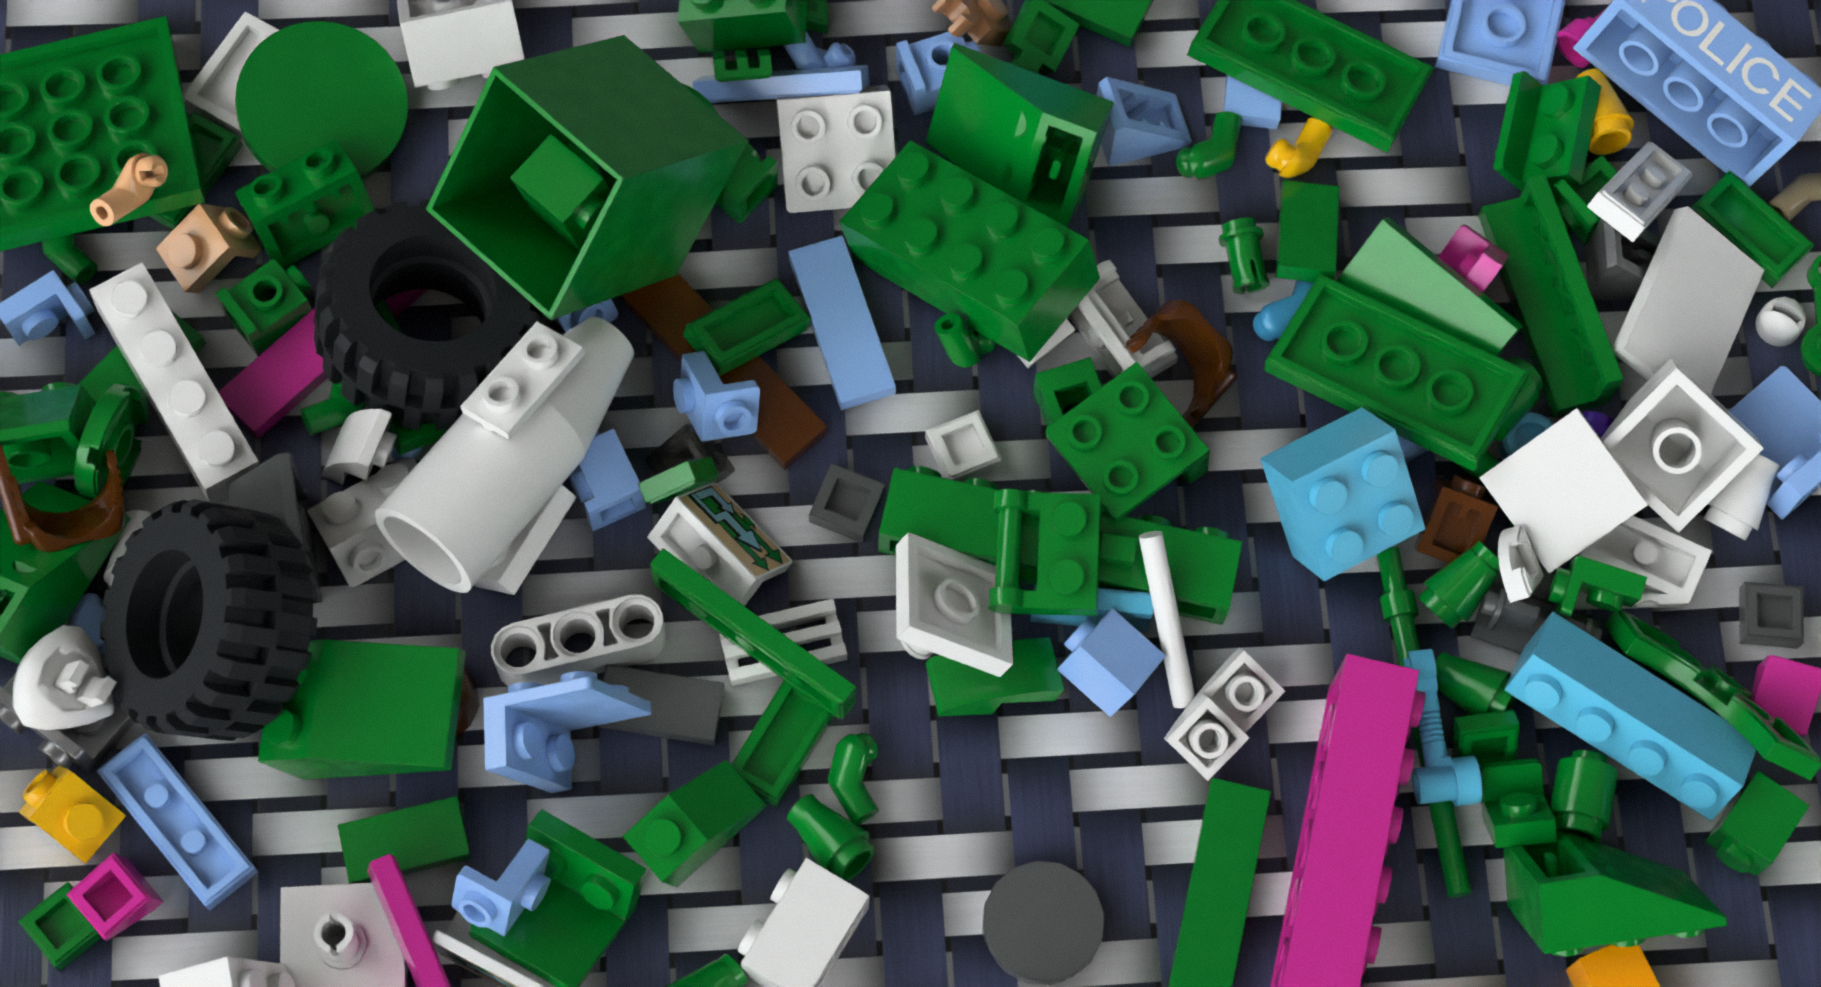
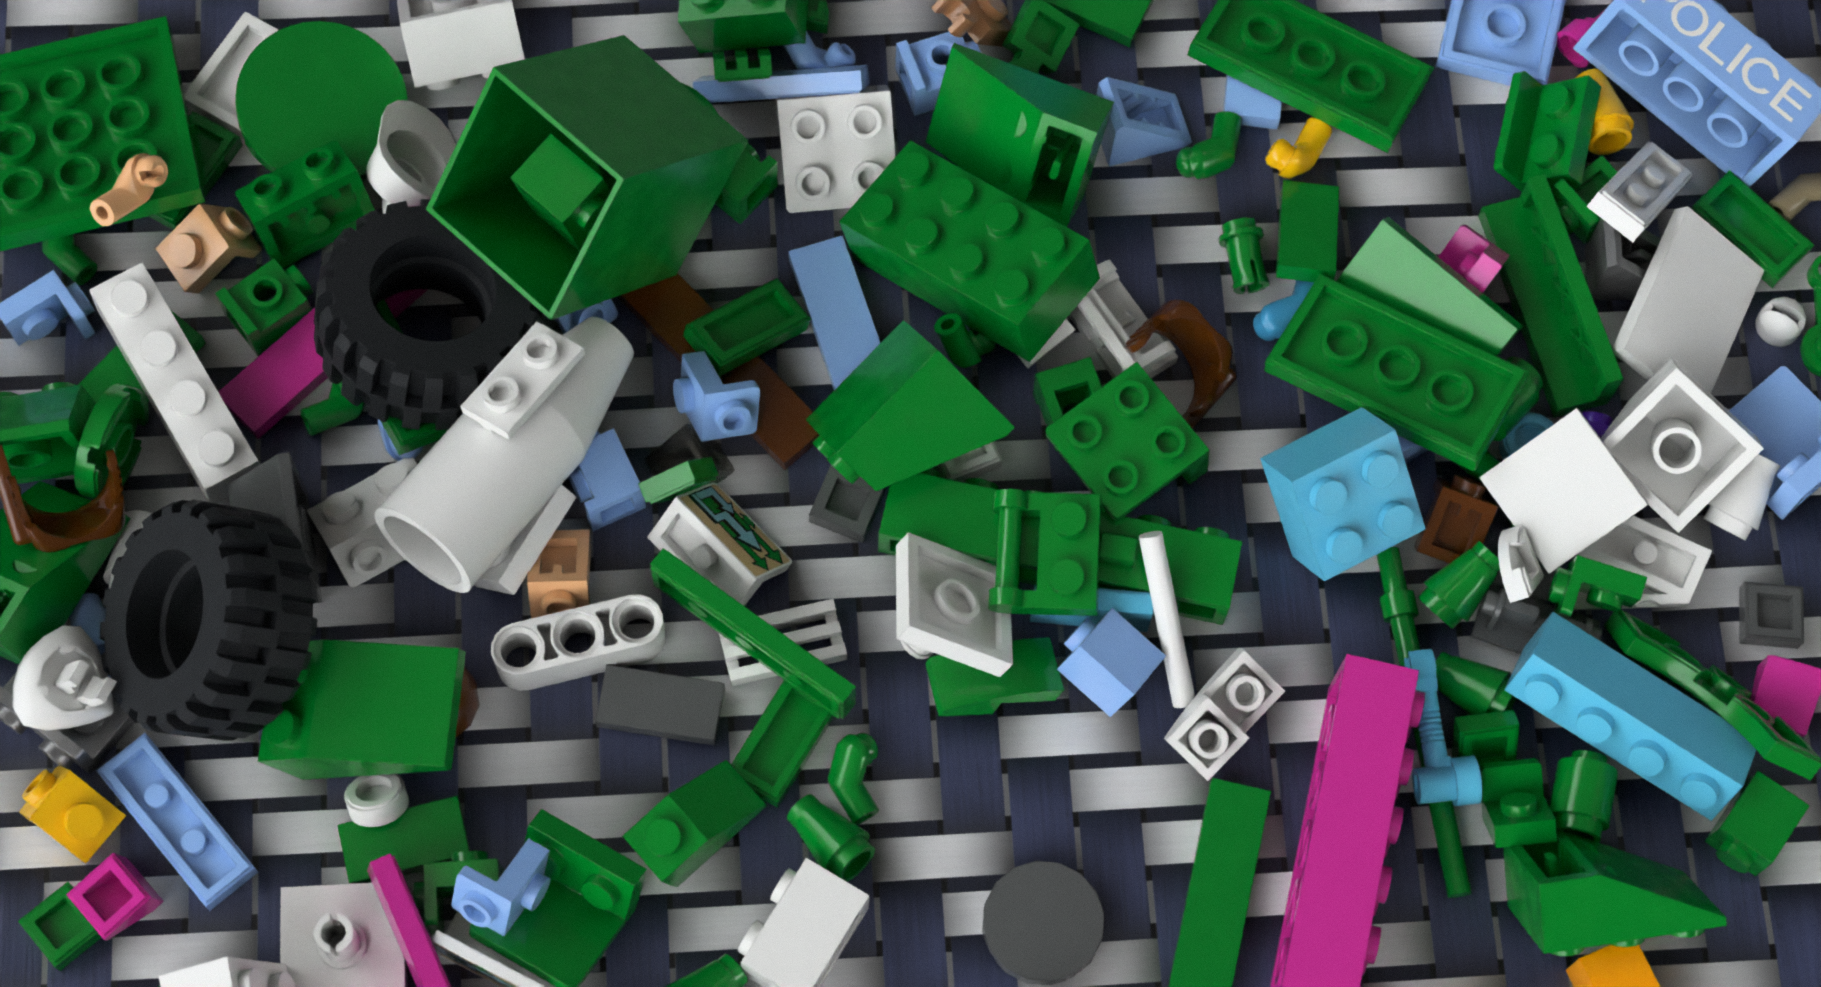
(360, 445): white slope -> none
(376, 799): none -> white tile
(409, 154): none -> white piece
(440, 883): none -> green bracket
(532, 724): light blue bracket -> none
(561, 574): none -> light nougat bracket
(903, 414): none -> green slope

